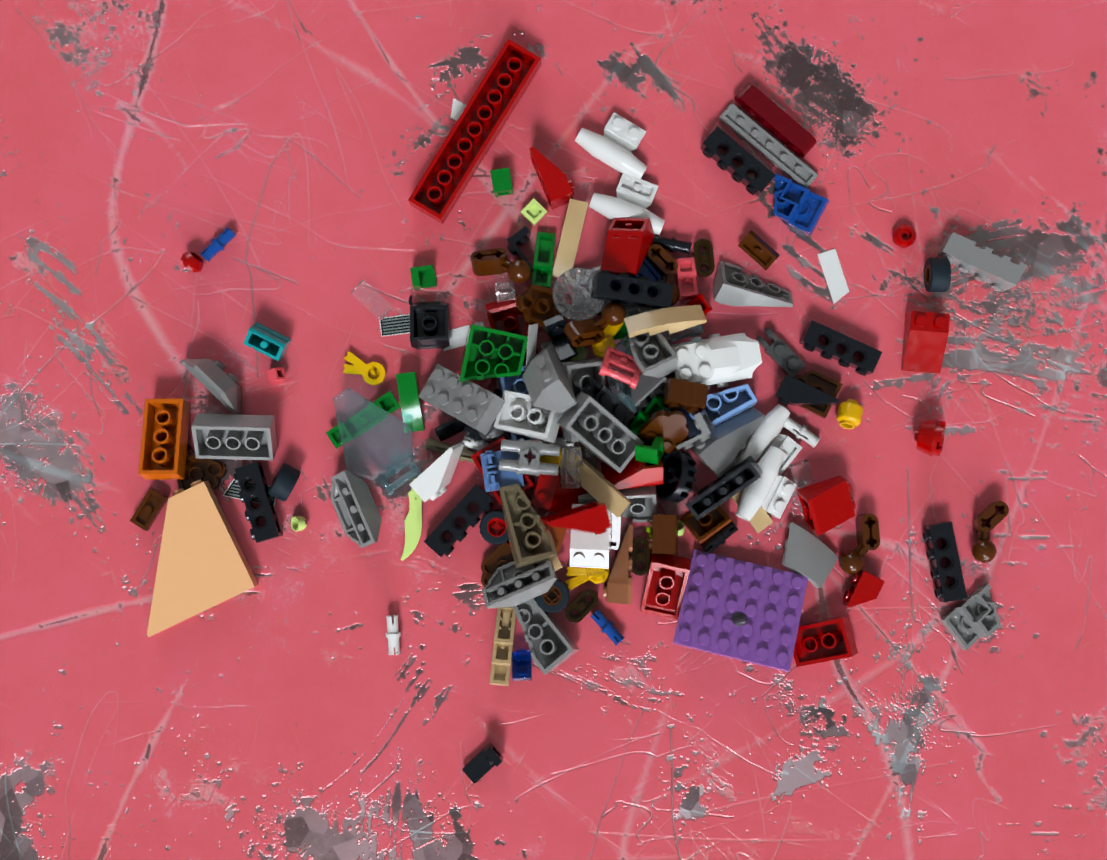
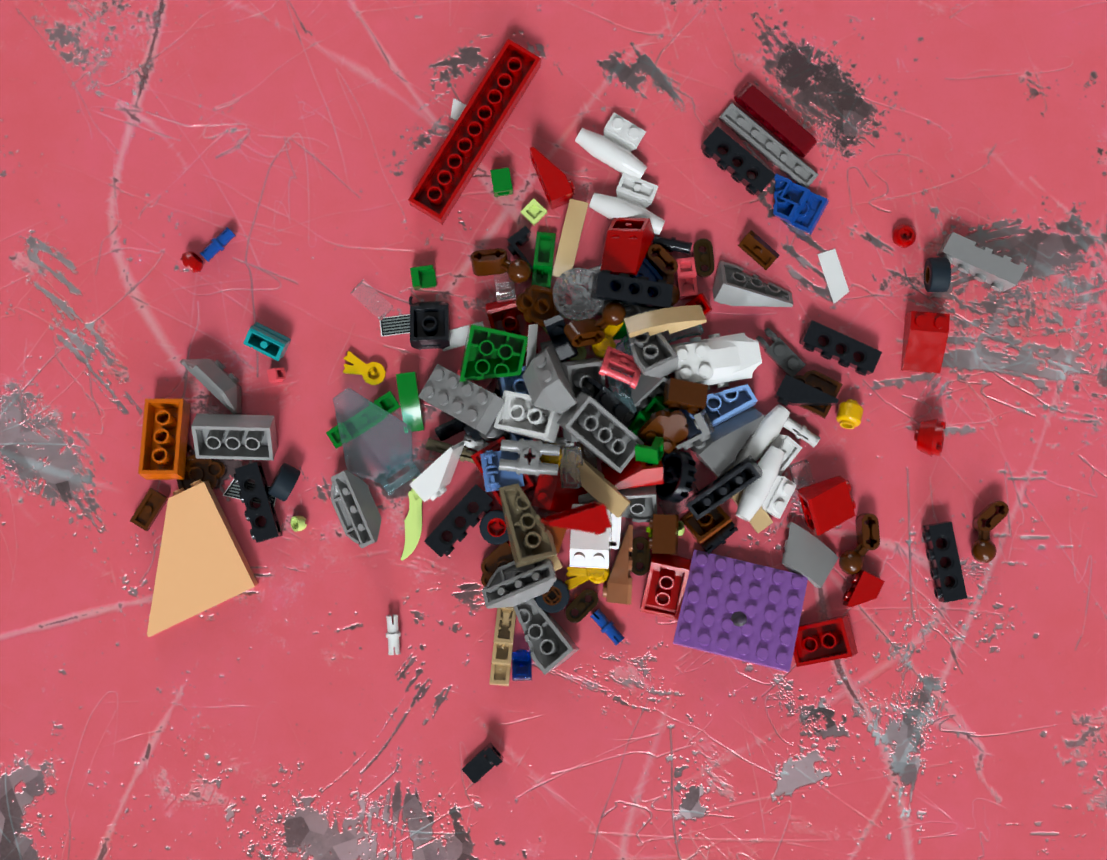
(972, 618): light grey slope -> none

